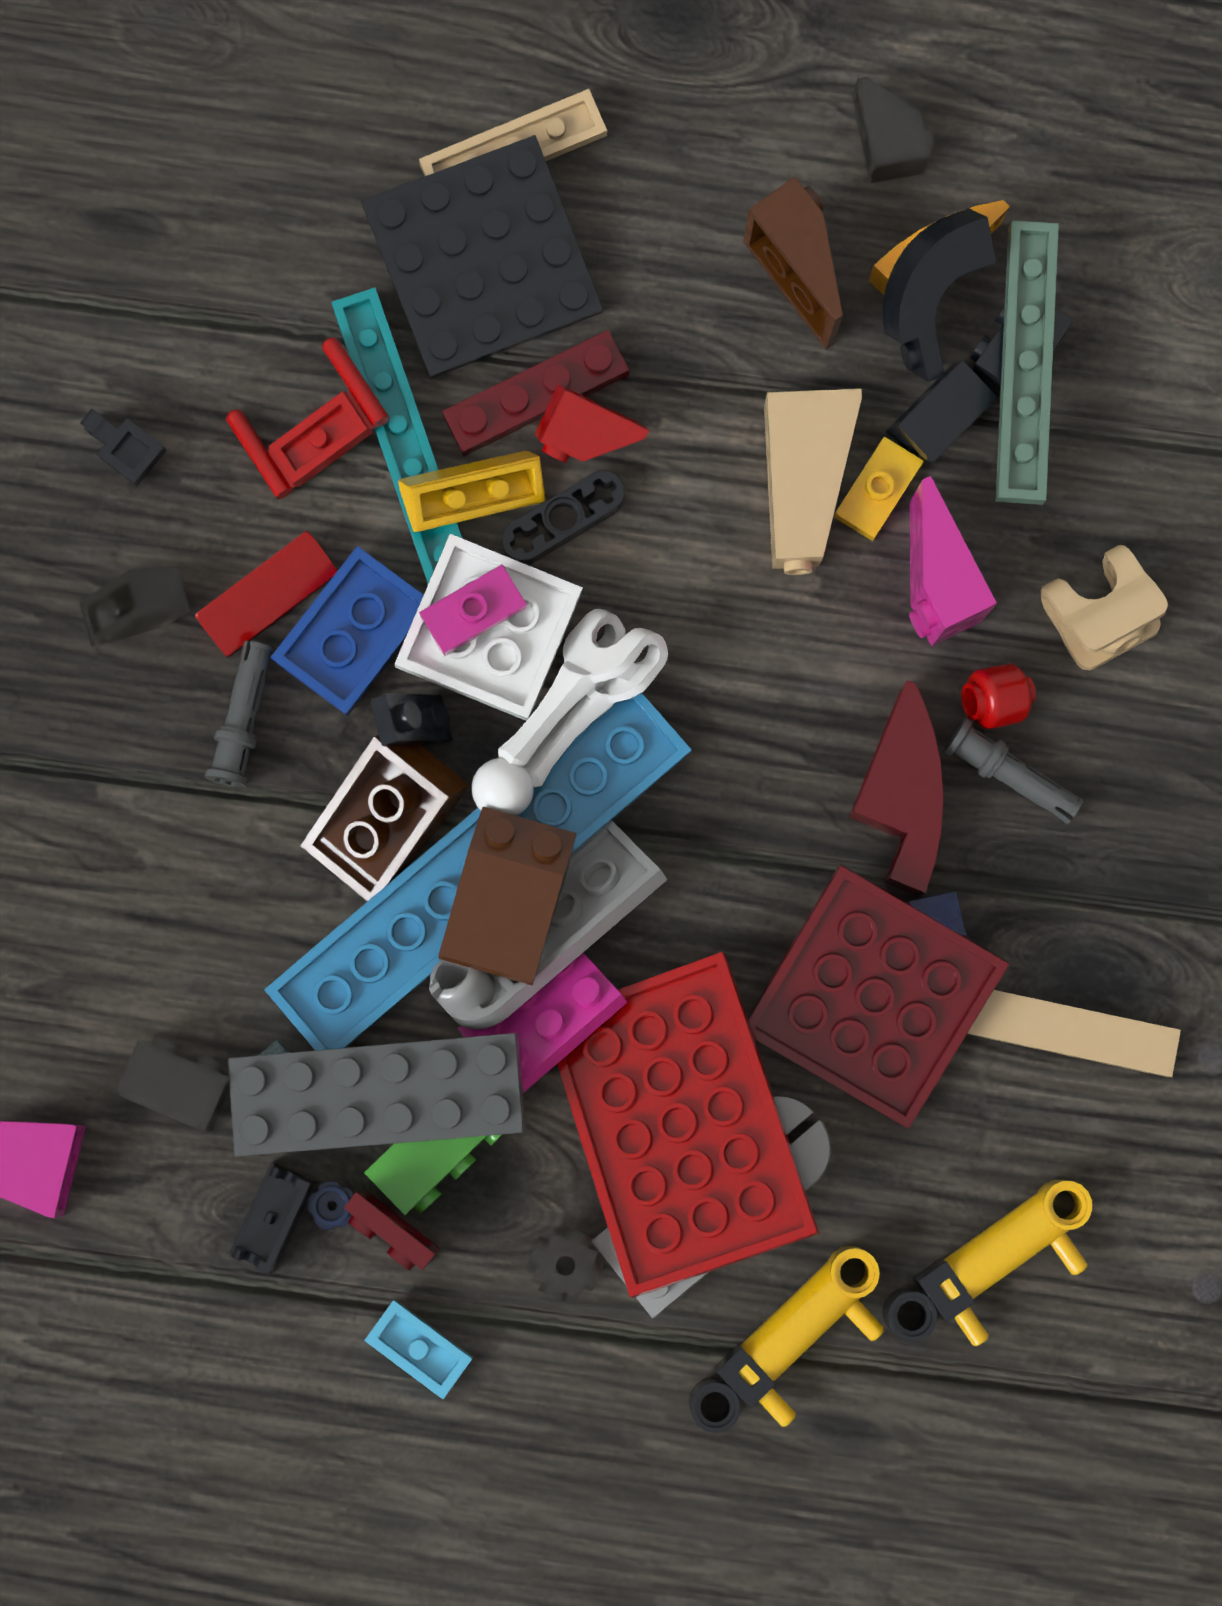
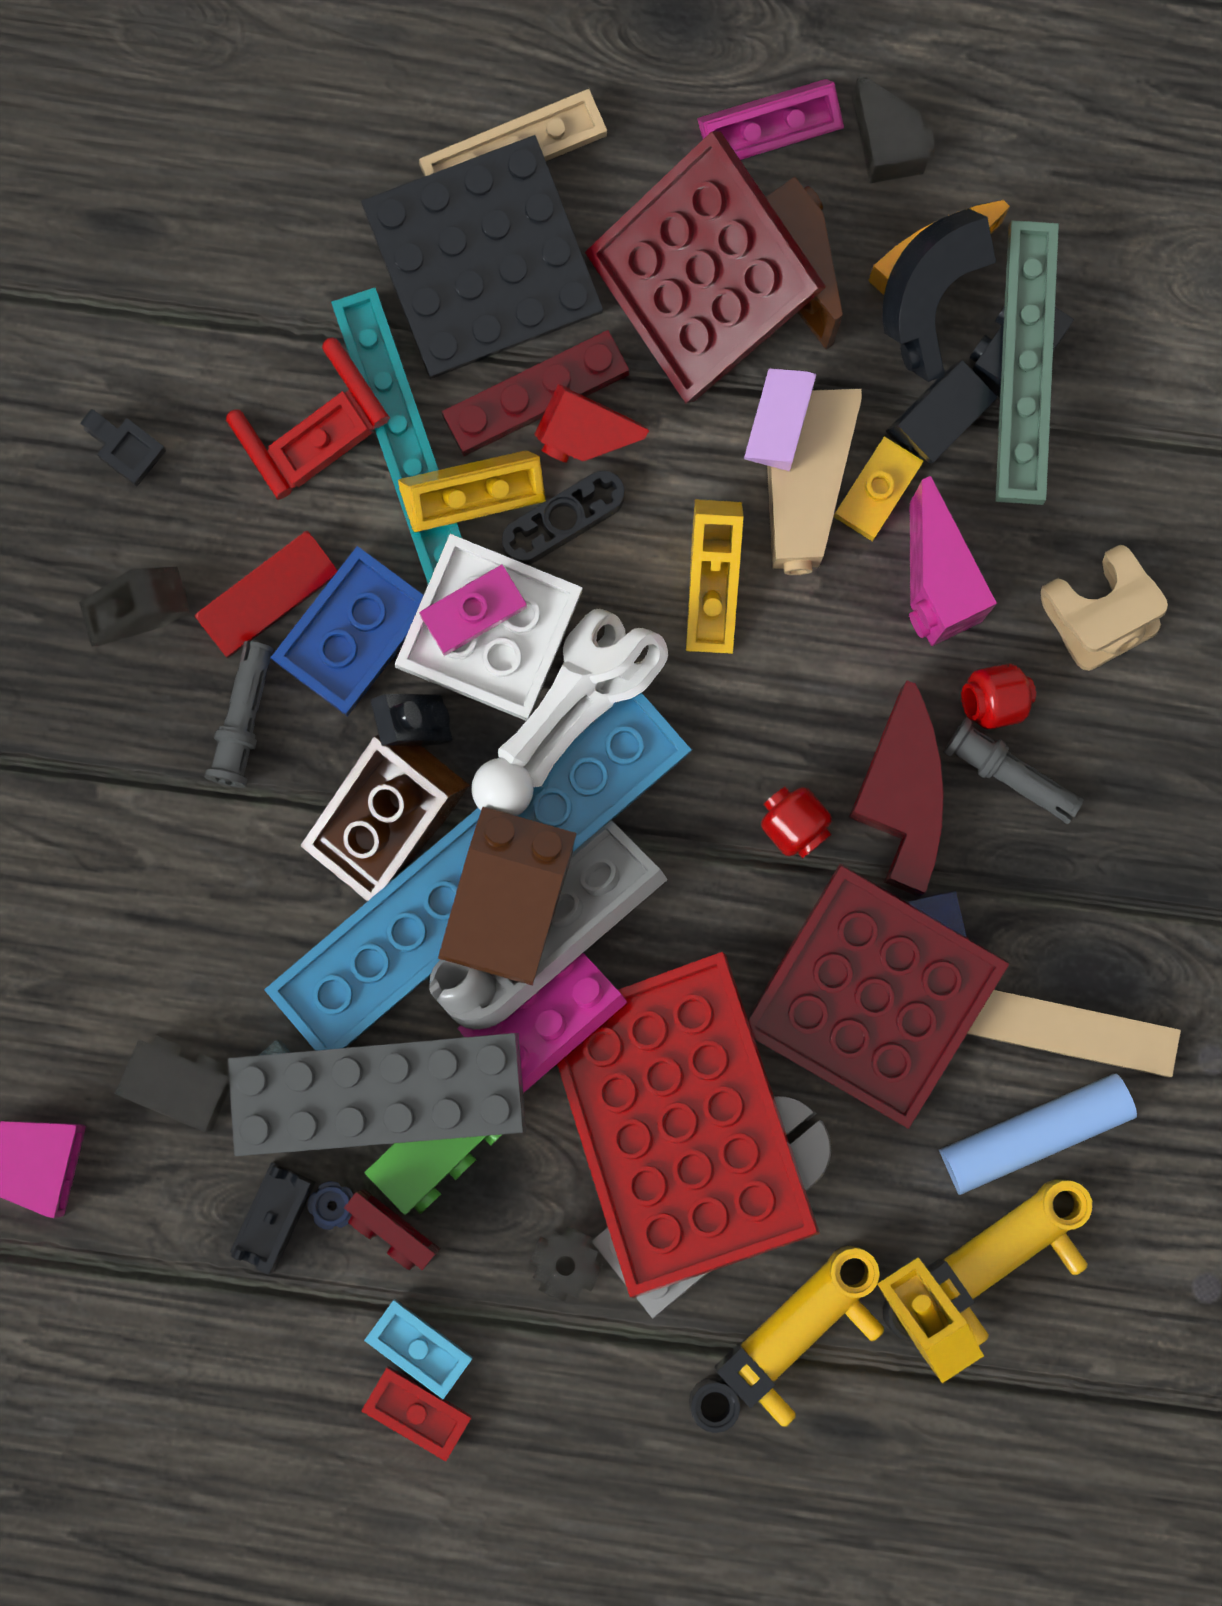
(416, 1413): none -> red plate
(704, 267): none -> dark red plate
(714, 576): none -> yellow slope
(777, 119): none -> dark pink slope
(780, 417): none -> lavender slope
(796, 821): none -> red head
(931, 1320): none -> yellow slope
(1038, 1133): none -> light blue brick

